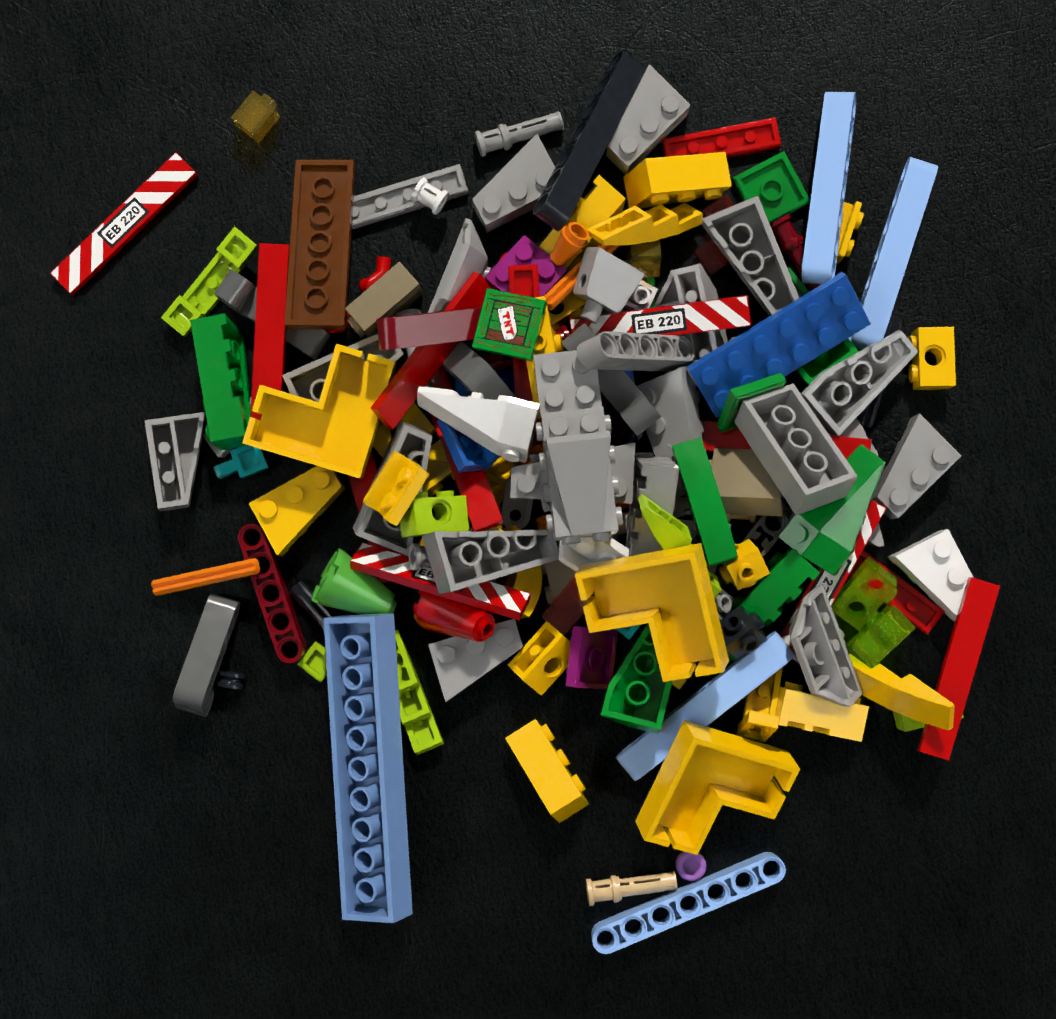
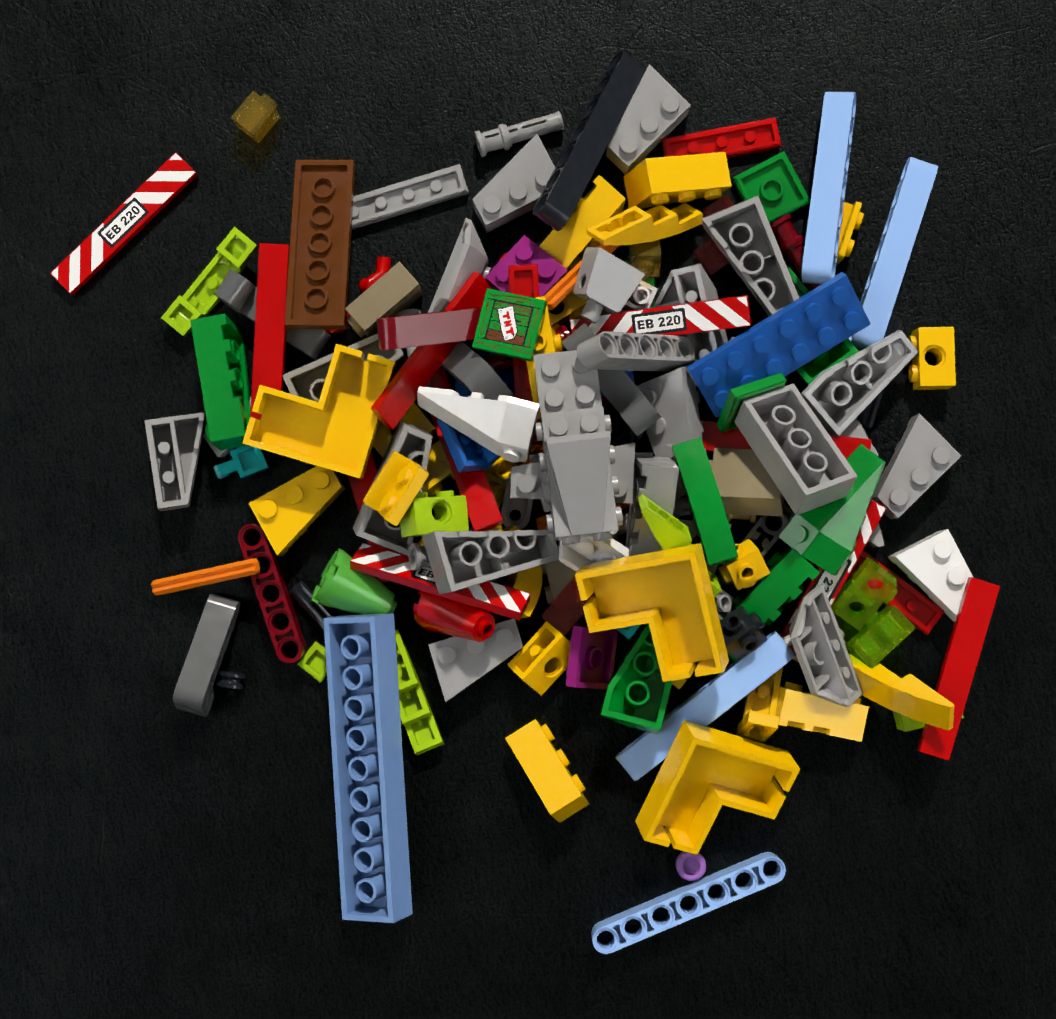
(429, 196): white bush -> none
(570, 242): orange cone -> none
(617, 888): tan pin -> none

